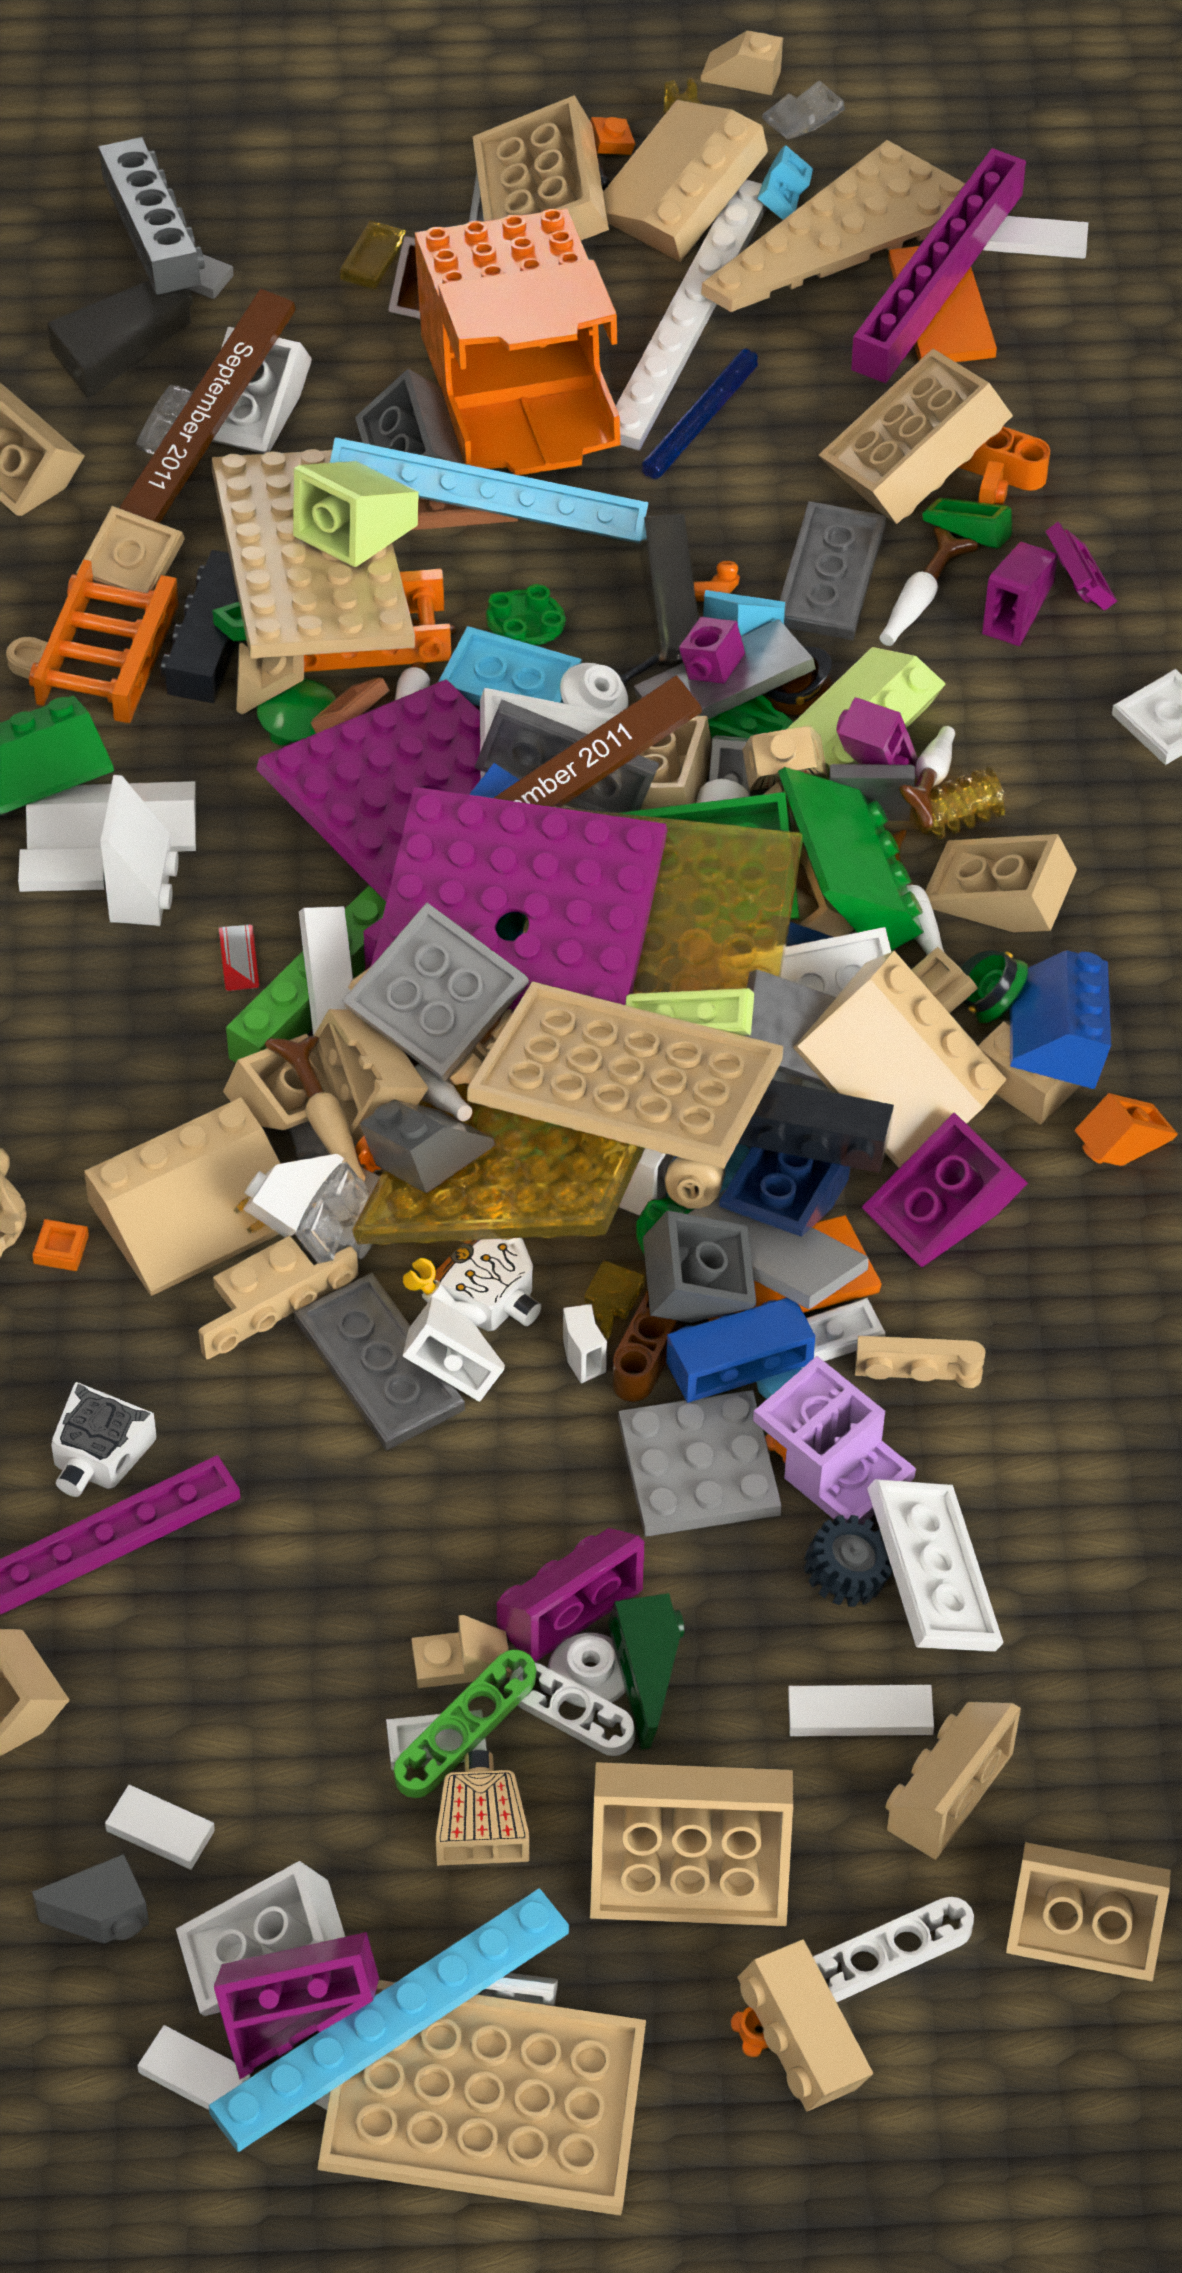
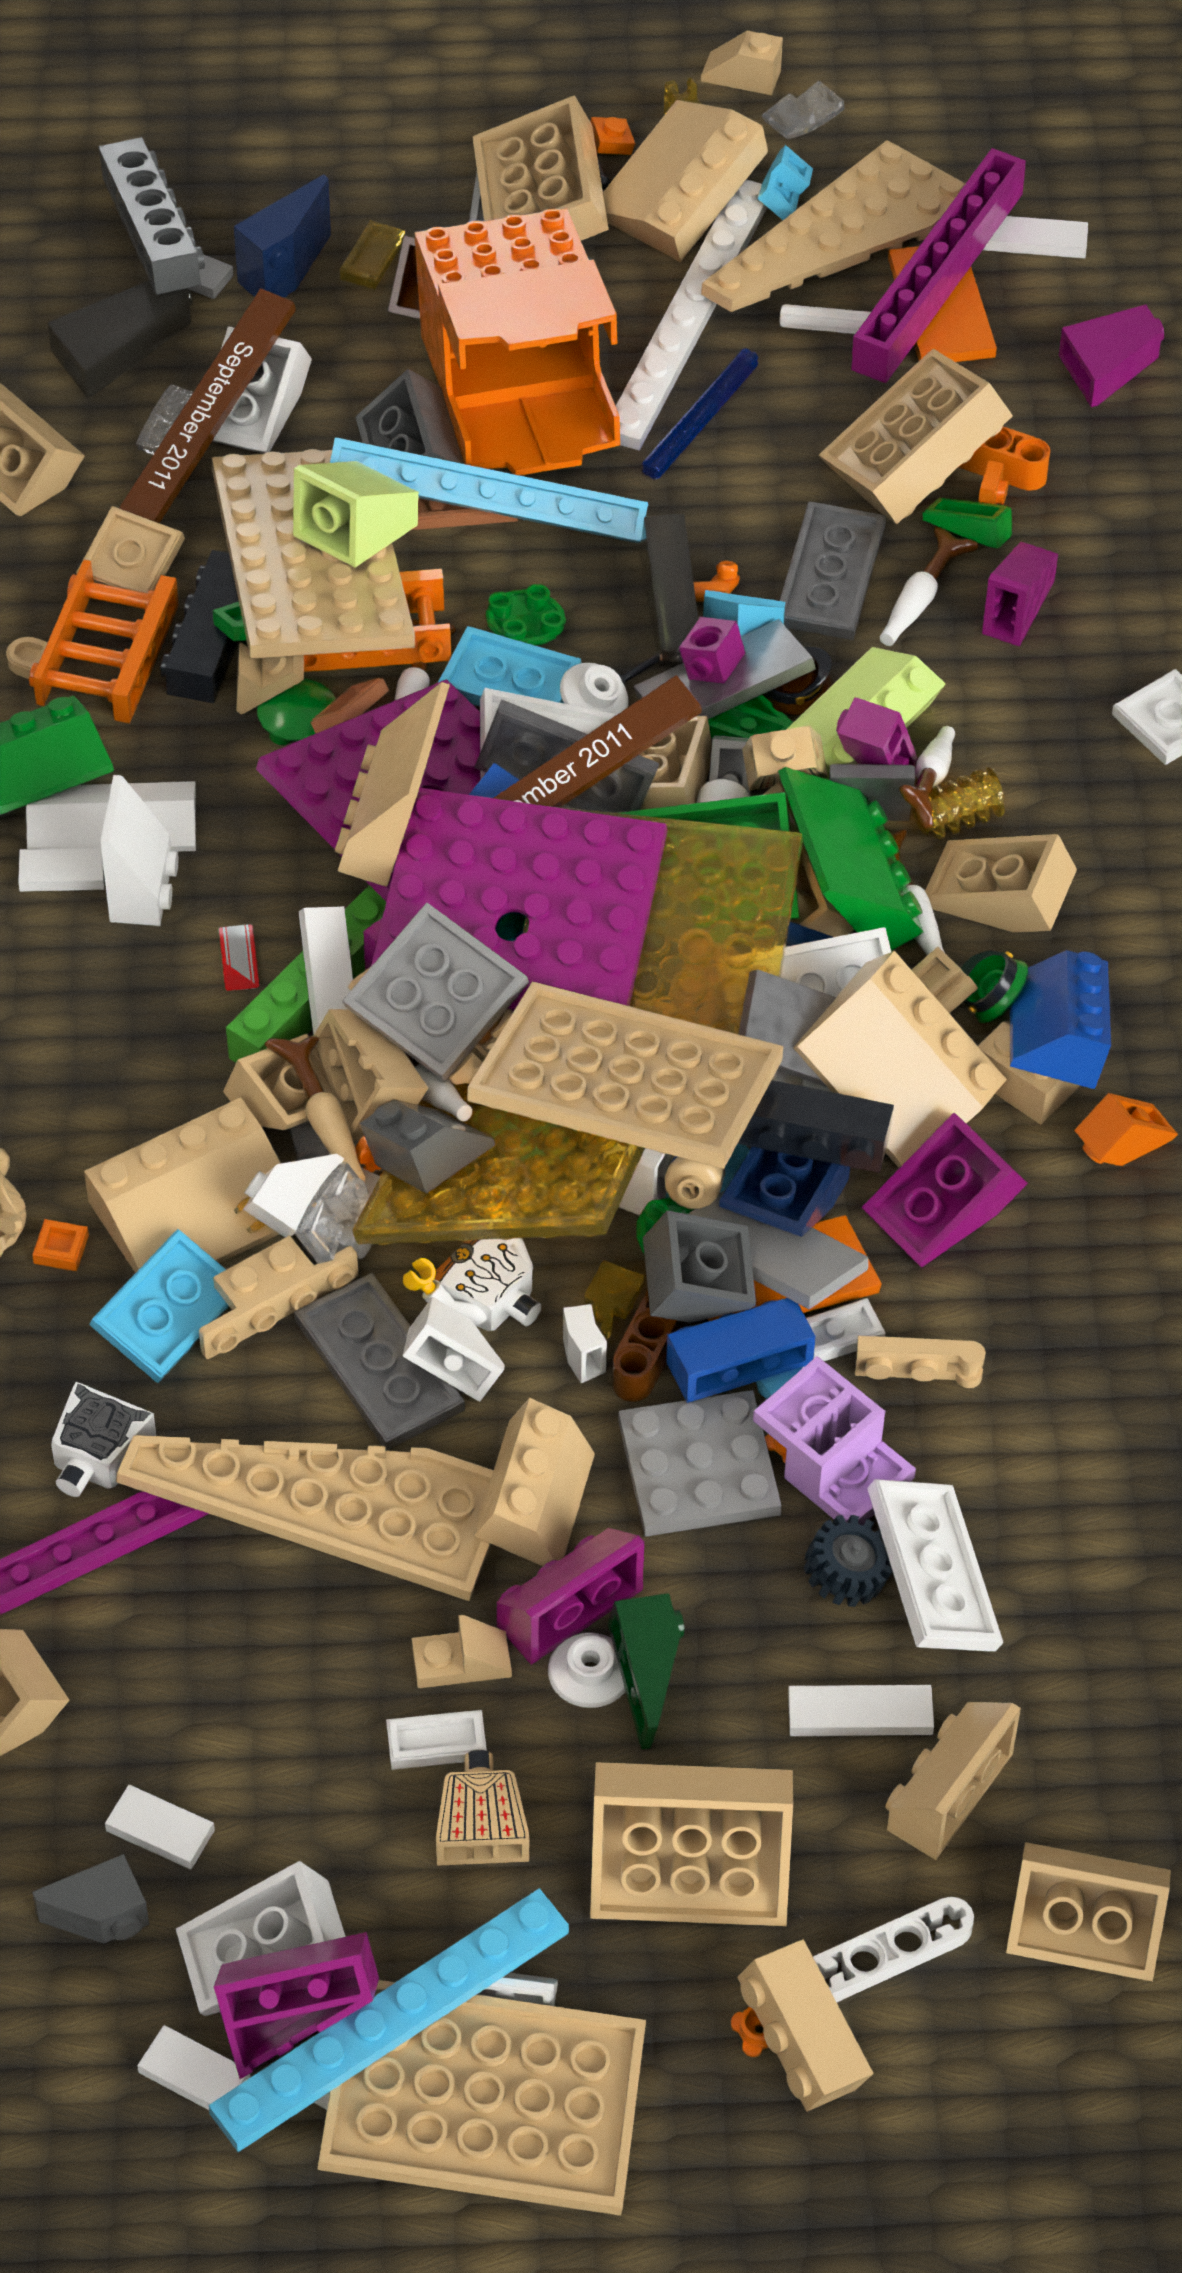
(163, 1306): none -> medium azure tile
(283, 240): none -> dark blue slope
(370, 1506): none -> tan wing
(388, 790): none -> tan slope
(460, 1719): bright green beam -> none
(536, 1484): none -> tan slope
(608, 1713): white beam -> none
(719, 1009): yellowish green tile -> none
(822, 318): none -> white axle
(1081, 567): magenta plate -> none
(1110, 350): none -> magenta slope

